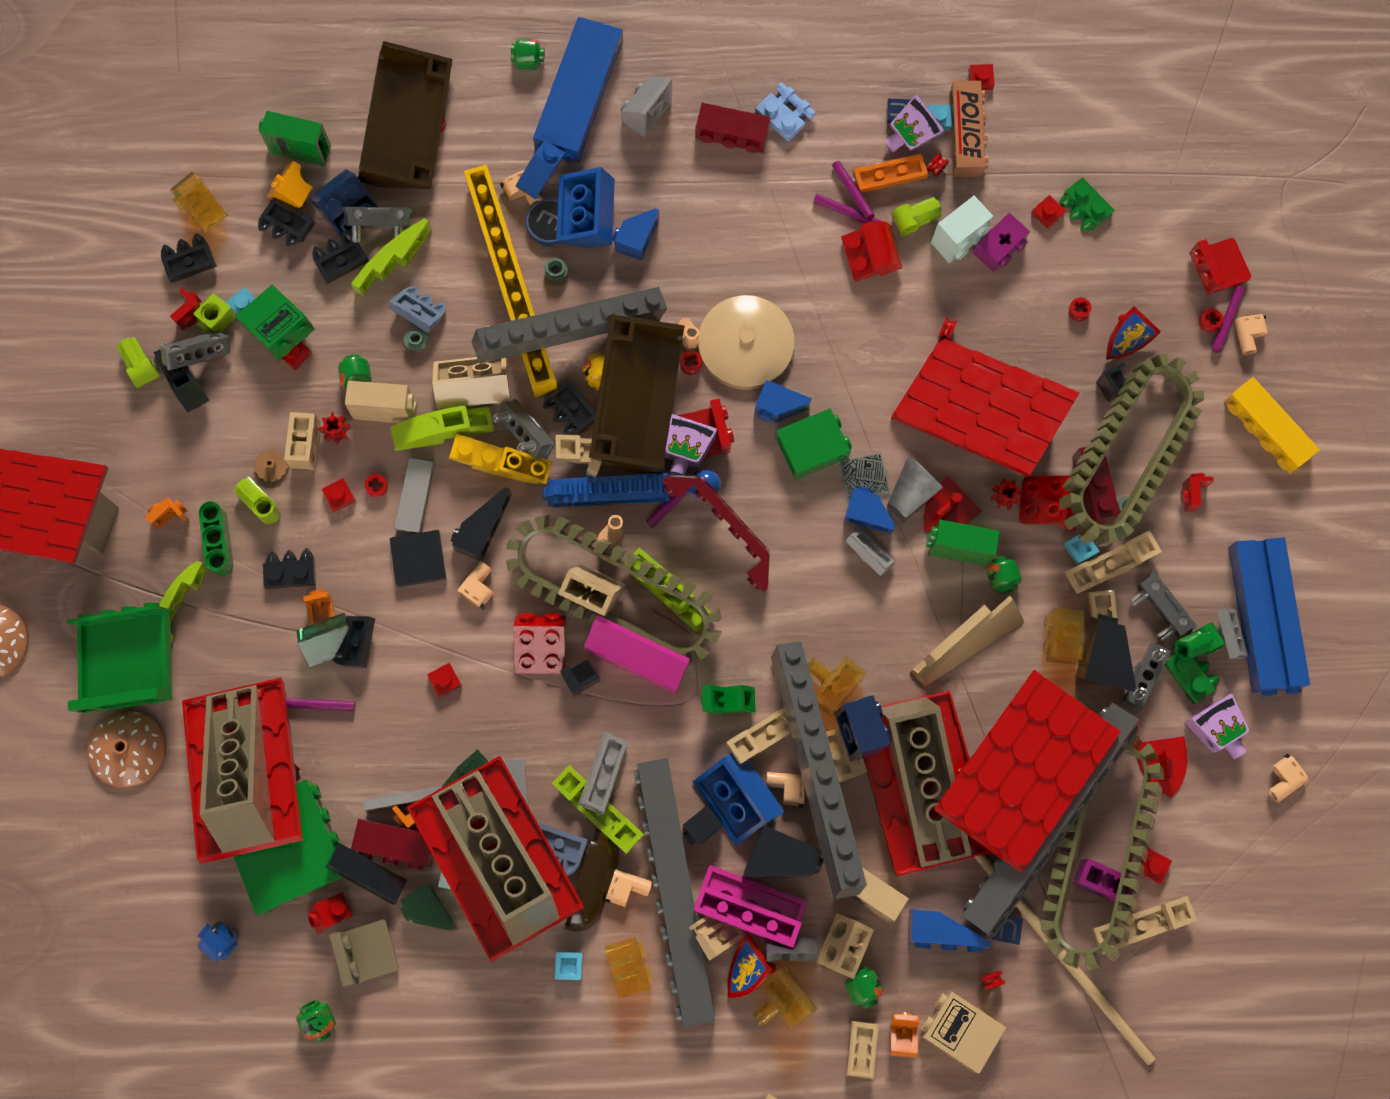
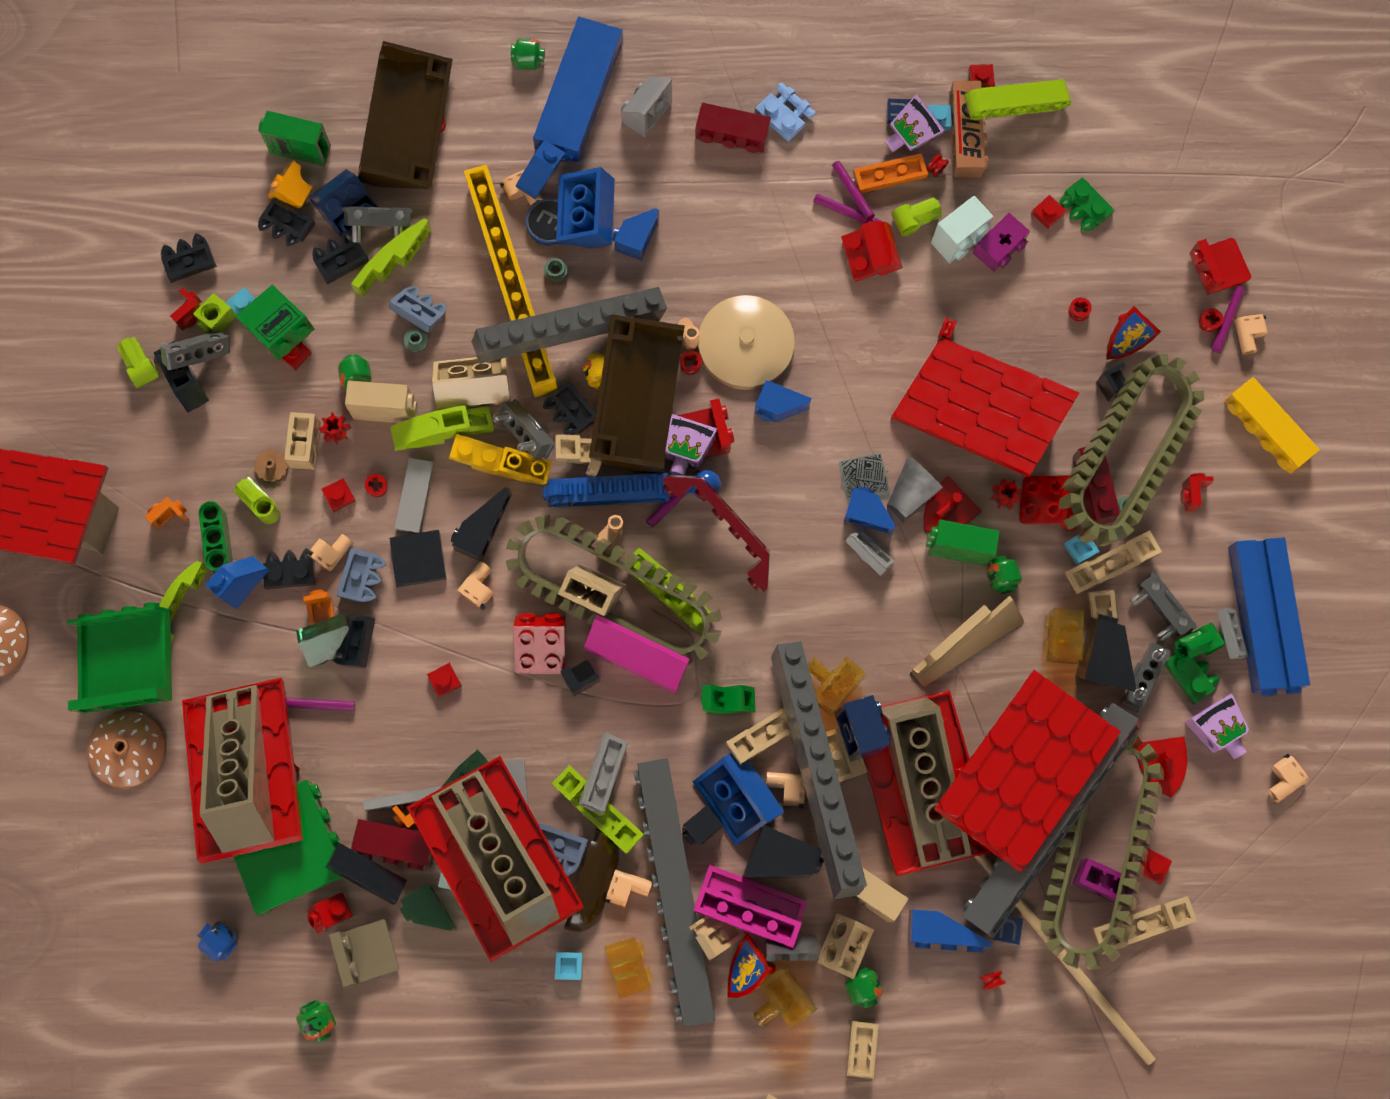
(198, 202): clear yellow brick -> none
(237, 580): none -> blue slope
(329, 556): none -> light nougat piece
(359, 575): none -> sand blue plate
(813, 443): green brick -> none
(904, 1035): orange bracket -> none
(962, 1031): tan brick -> none
(1017, 99): none -> lime beam

